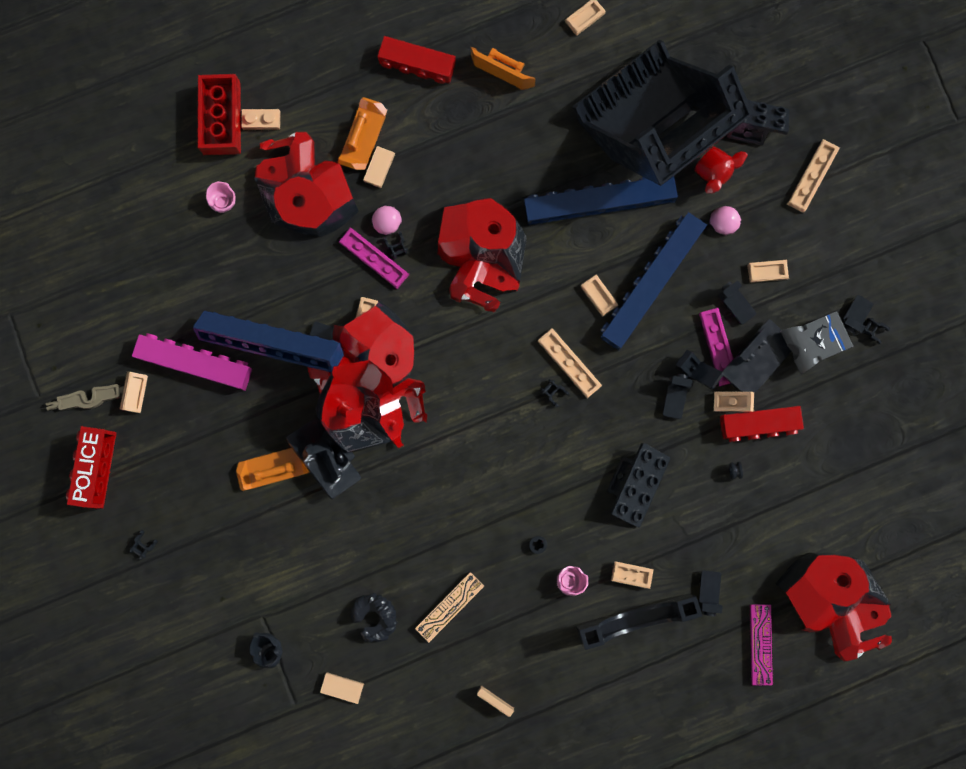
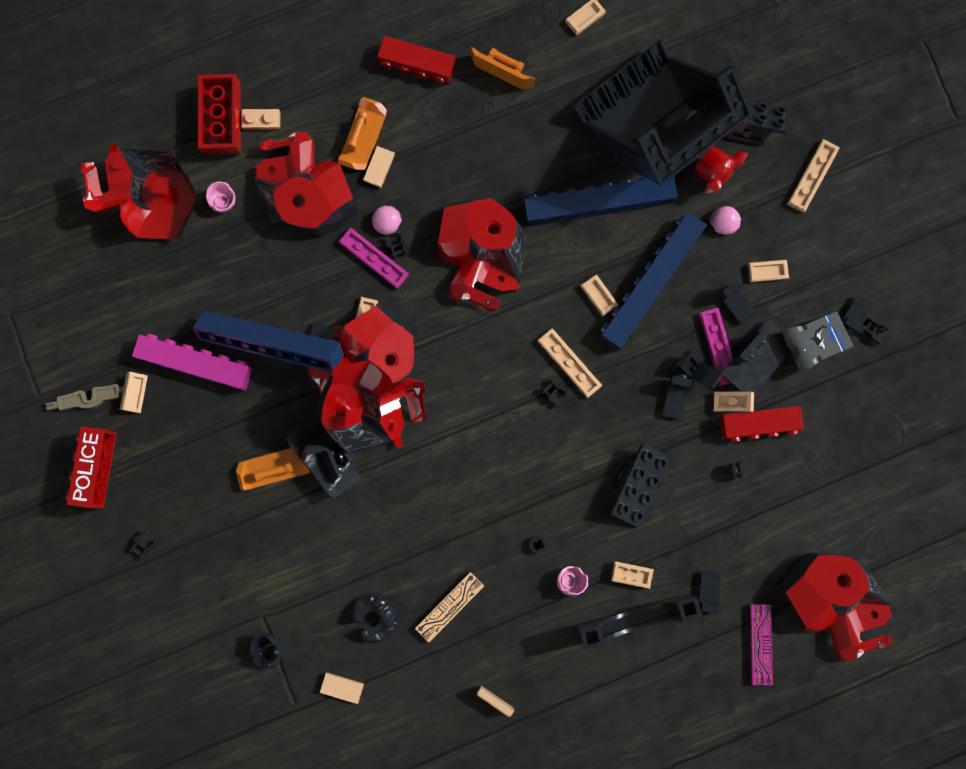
(148, 187): none -> red piece

